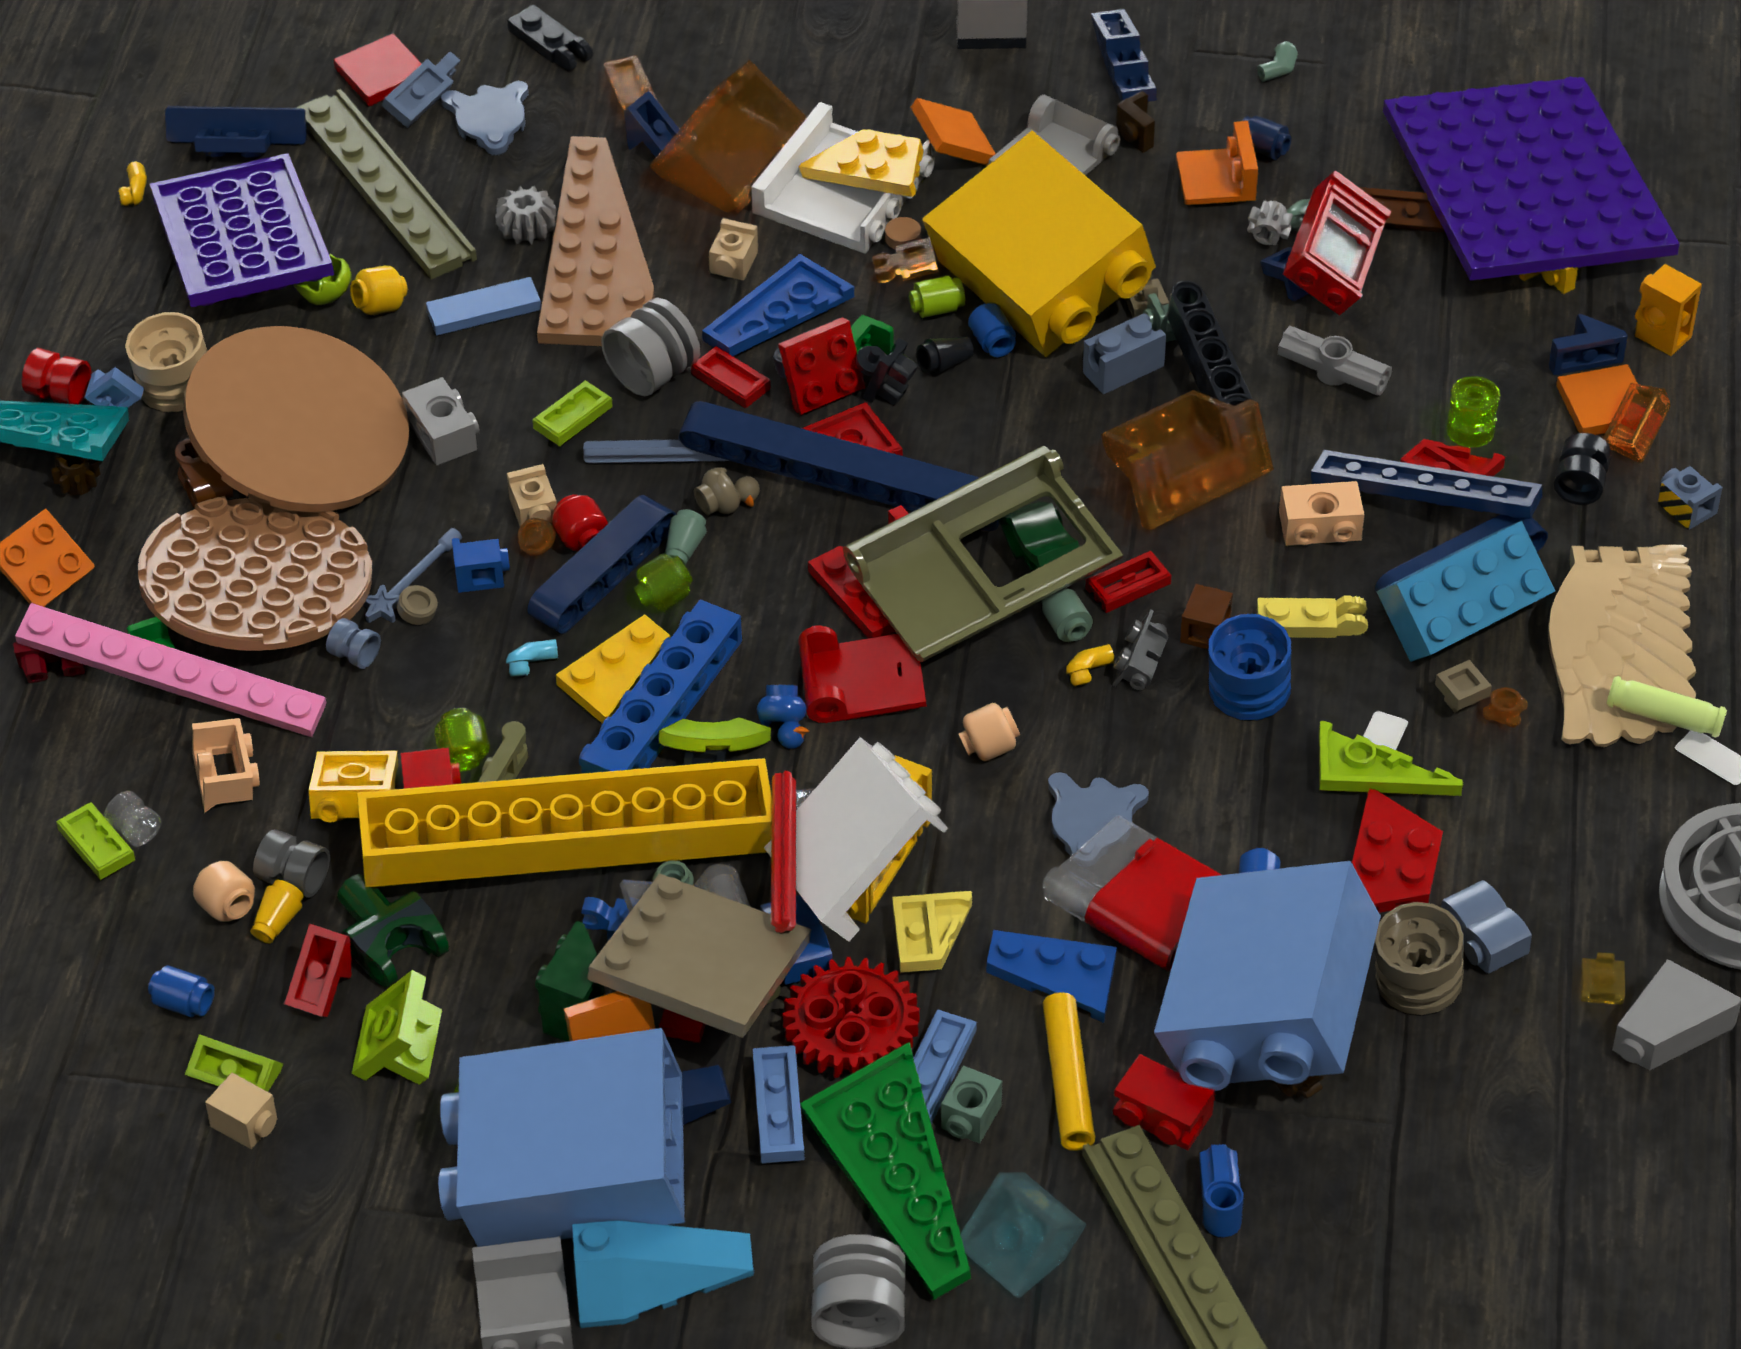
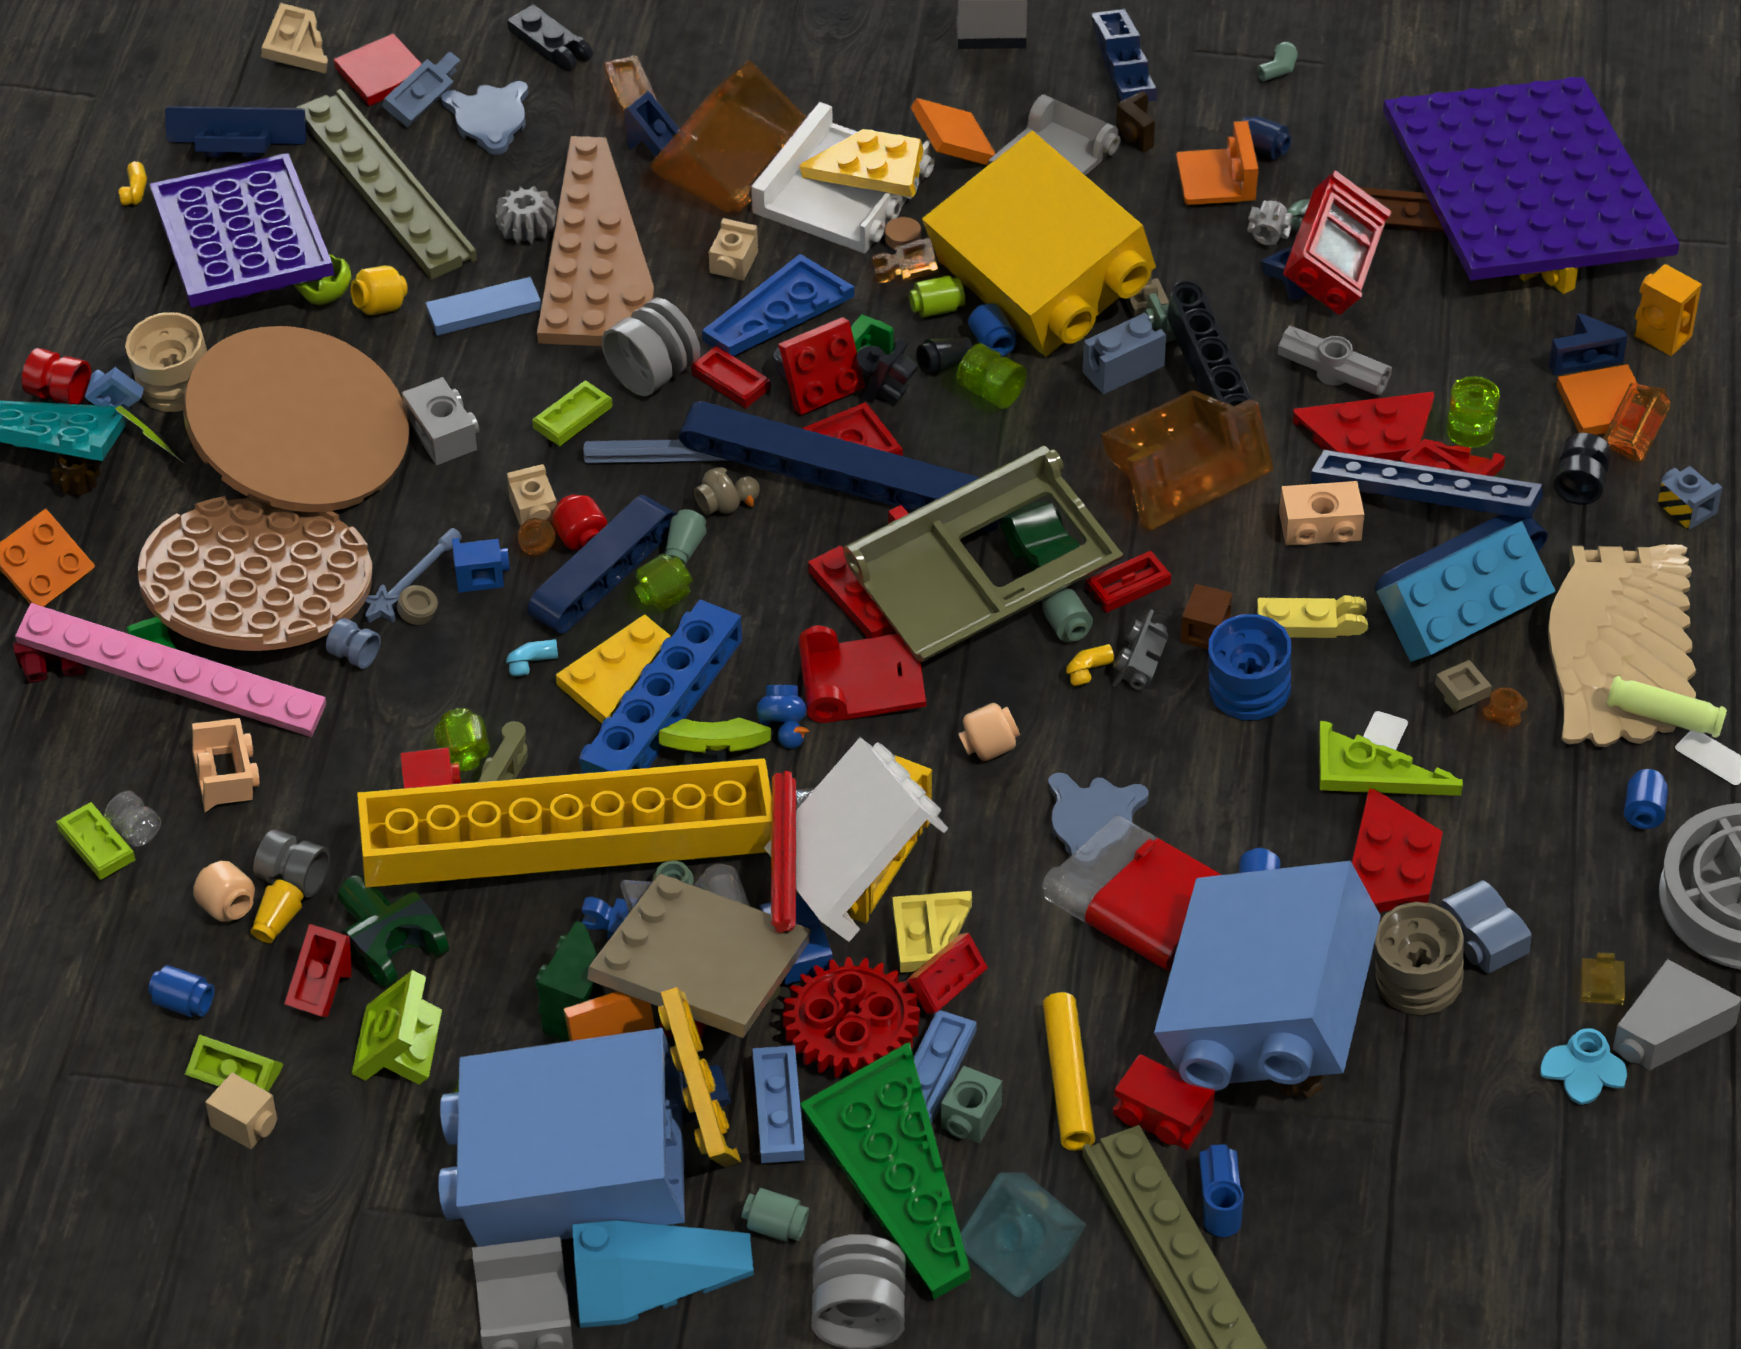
(149, 431): none -> sticker
(198, 478): reddish brown piece -> none
(295, 39): none -> tan wing
(342, 775): yellow plate -> none
(712, 1120): none -> yellow wing
(775, 1215): none -> sand green brick
(947, 973): none -> red plate
(993, 377): none -> clear neon green wheel
(1055, 967): blue wing -> none
(1370, 427): none -> red wing
(1584, 1071): none -> medium azure plate
(1646, 799): none -> blue brick

